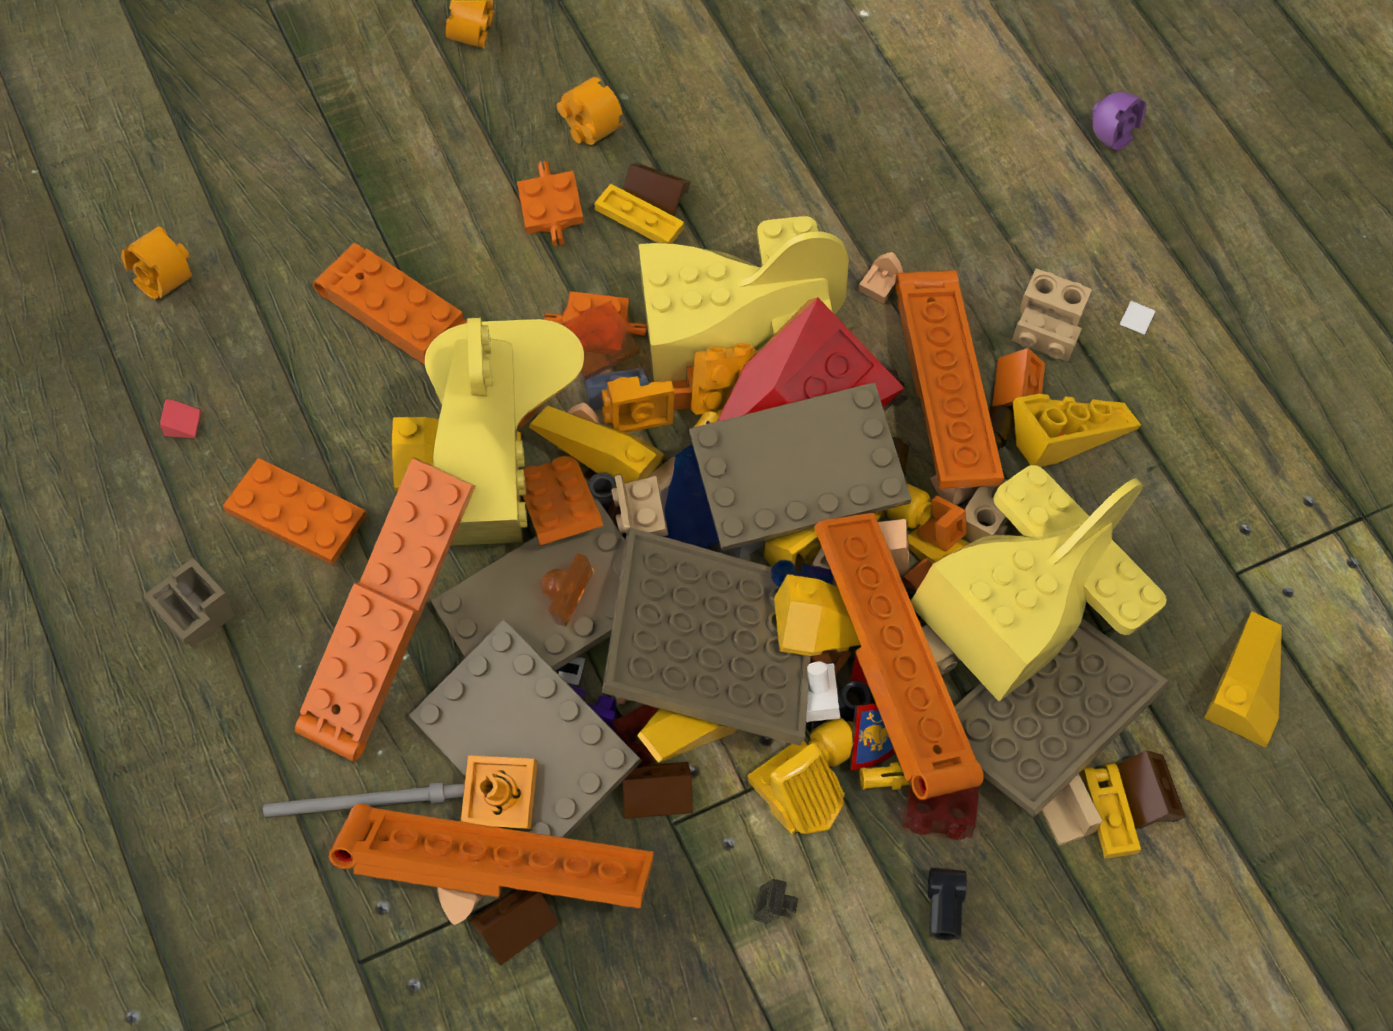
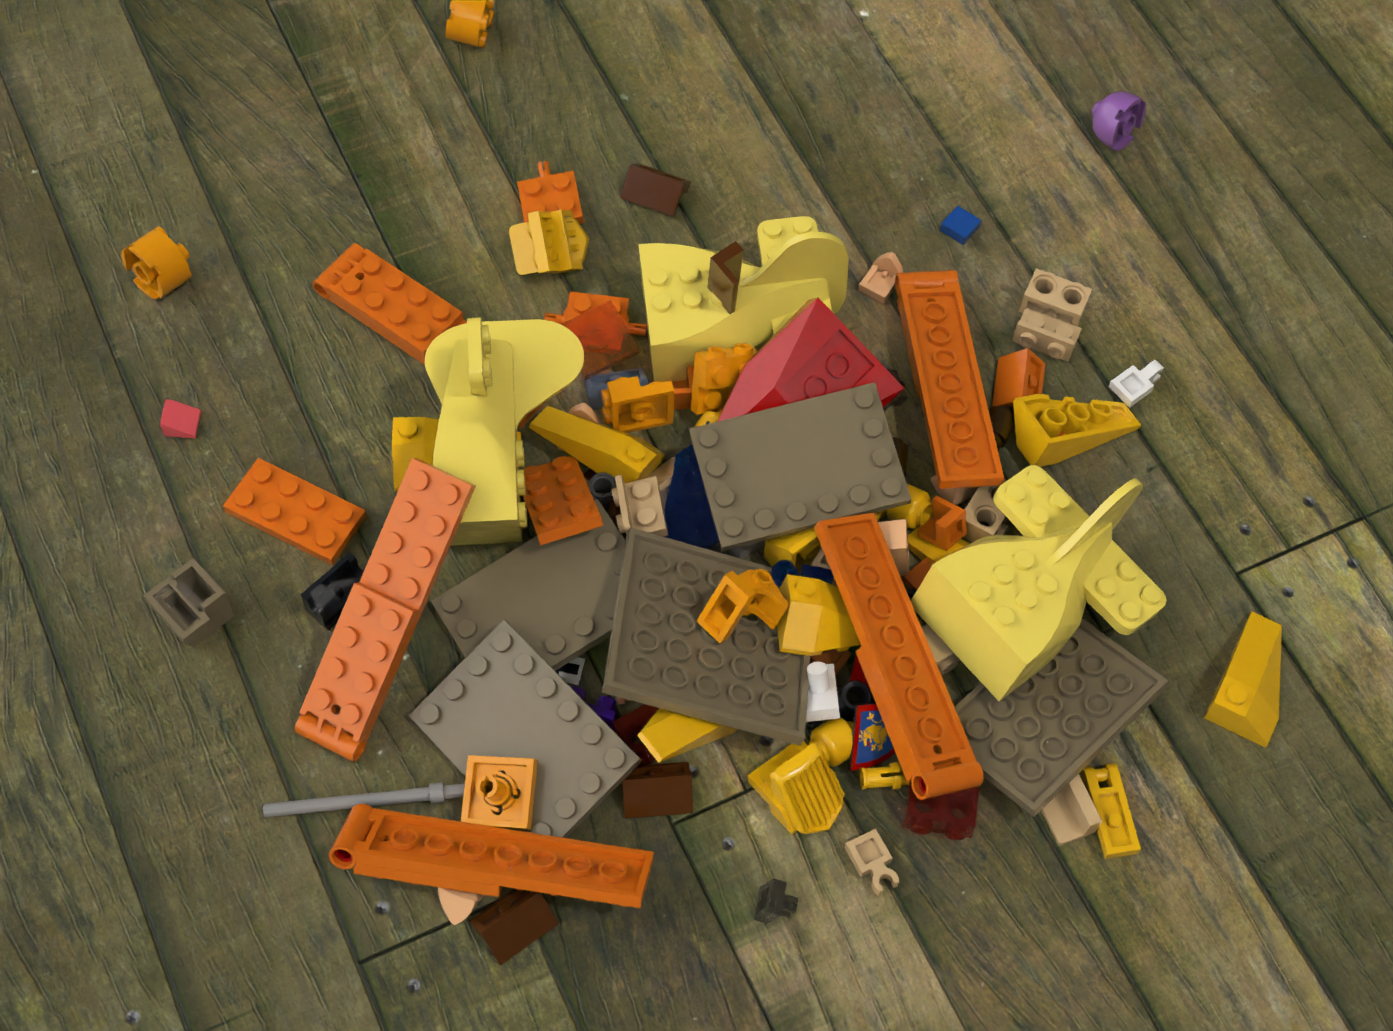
(328, 595): none -> black hinge
(548, 243): none -> yellow piece
(566, 588): clear orange tile -> none
(590, 111): light orange brick -> none
(639, 215): yellow plate -> none
(725, 275): none -> reddish brown panel
(739, 596): none -> light orange tile
(871, 856): none -> tan plate
(946, 893): black piece -> none
(960, 225): none -> blue tile
(1135, 384): none -> white plate
(1137, 317): white sticker -> none
(1150, 789): reddish brown panel -> none

